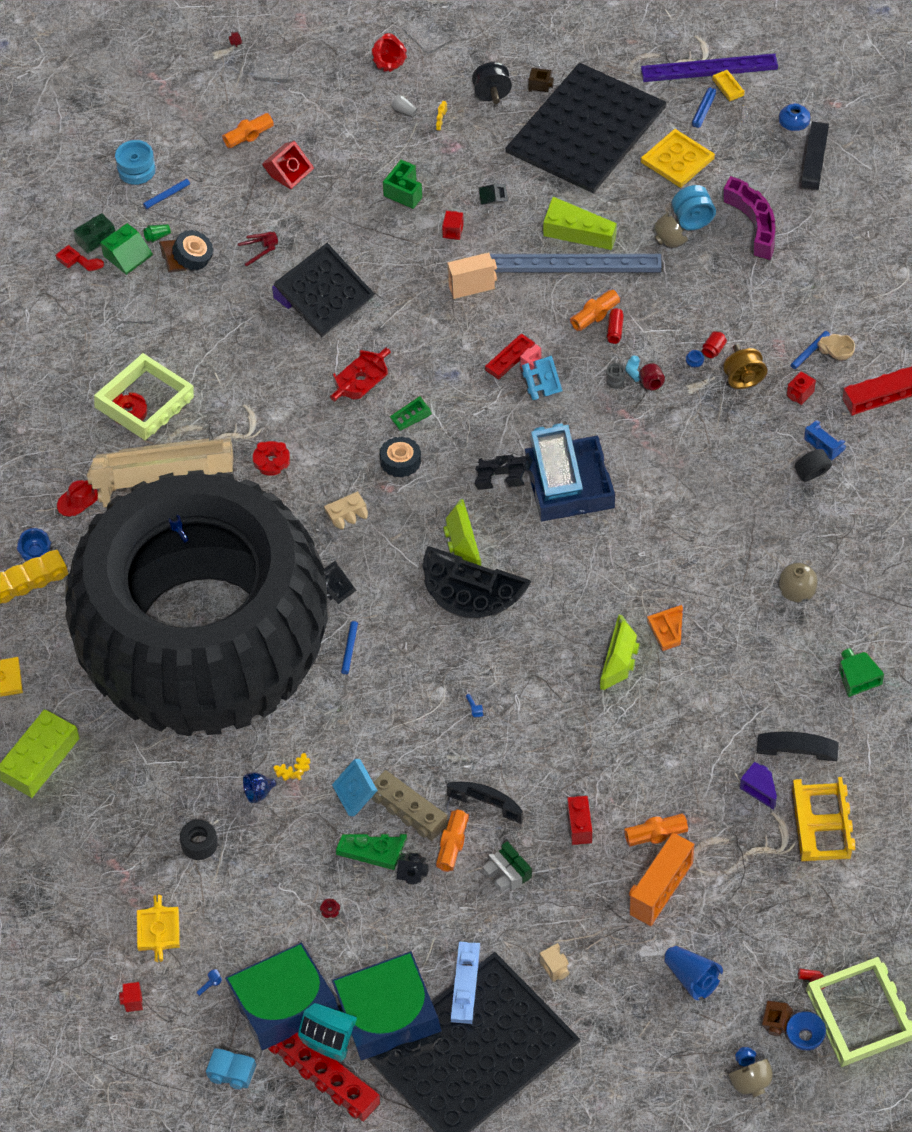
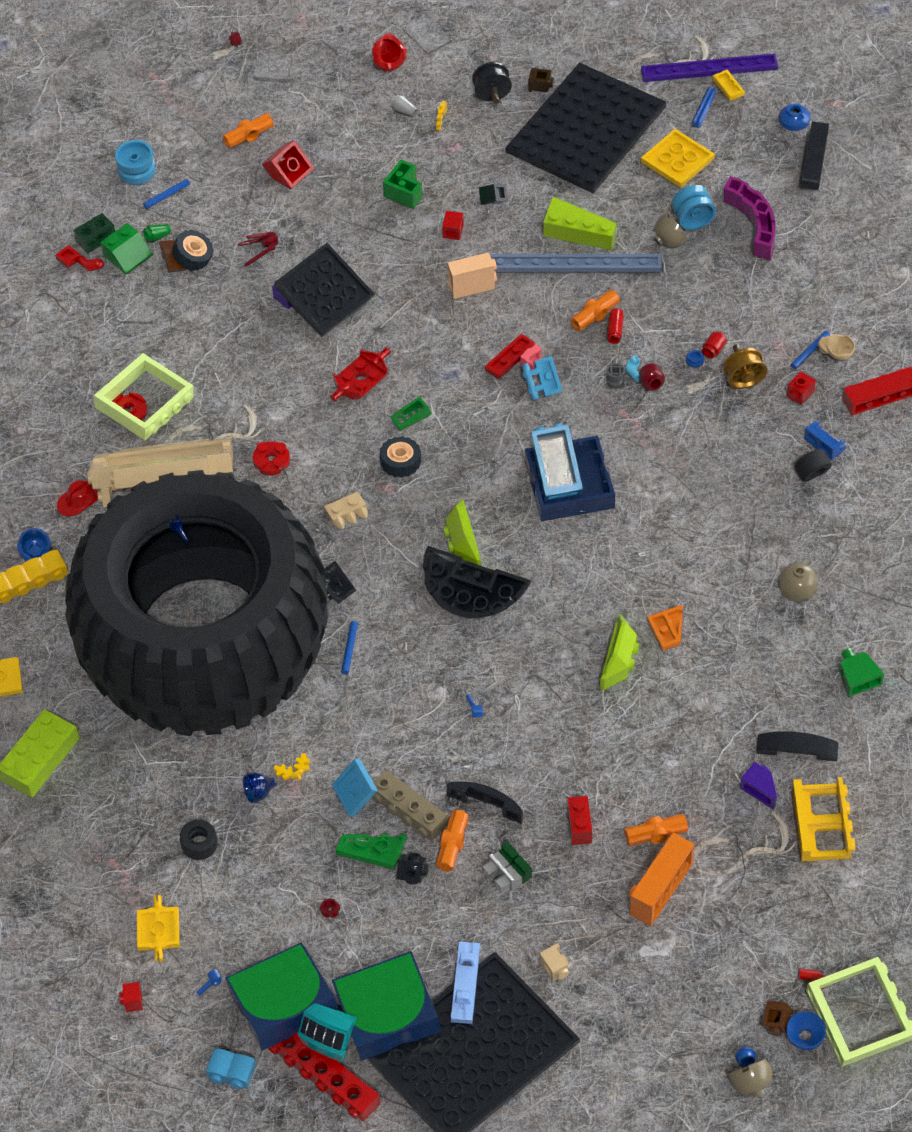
(514, 467): black piece -> none
(693, 971): blue cone -> none

